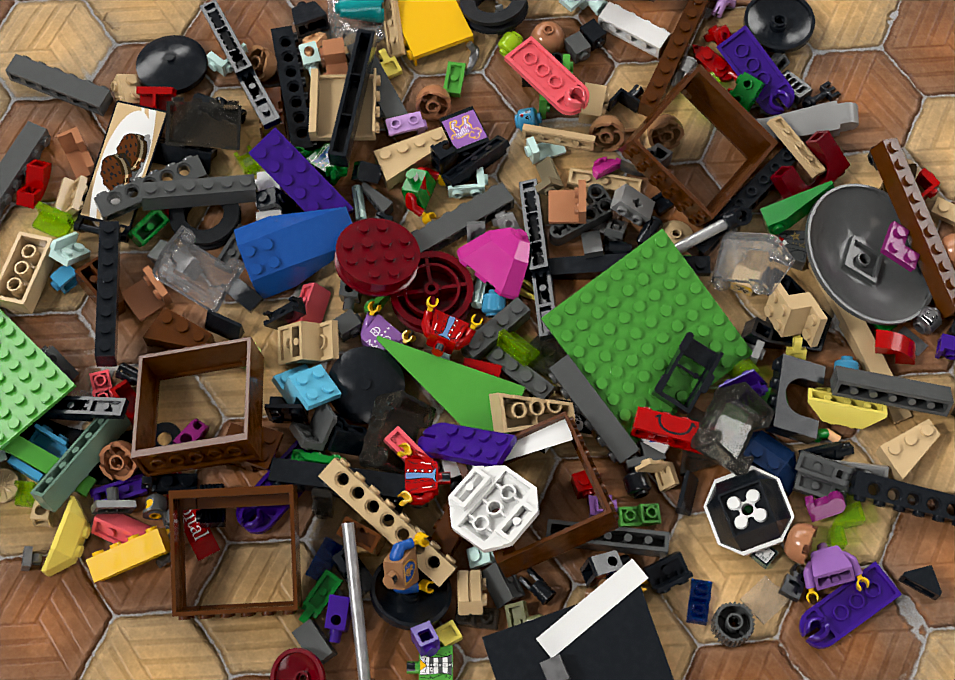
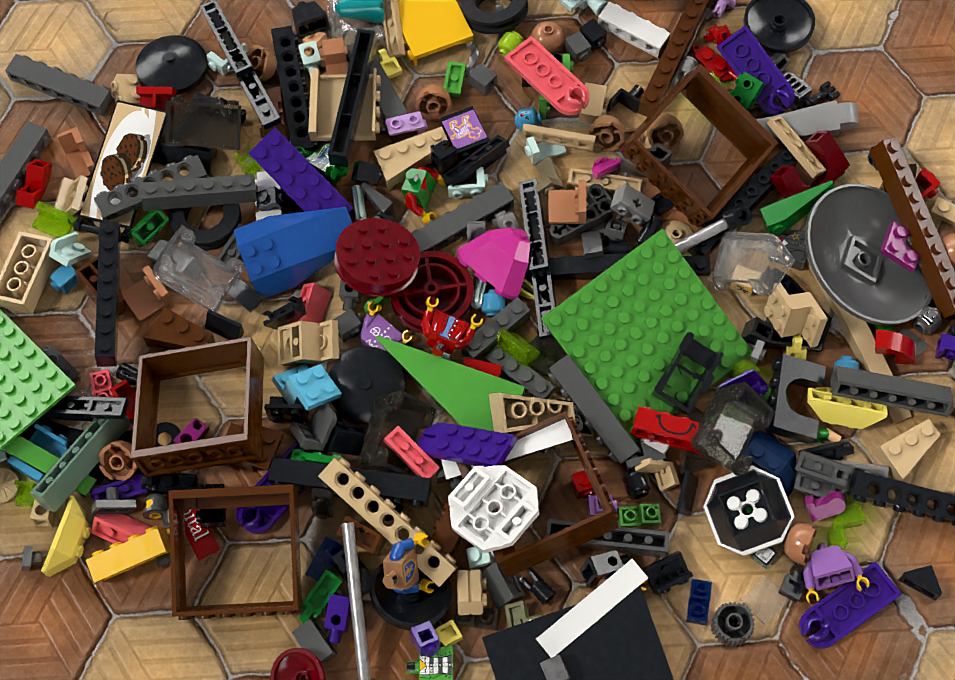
(421, 477): red torso -> none
(482, 79): none -> dark grey brick

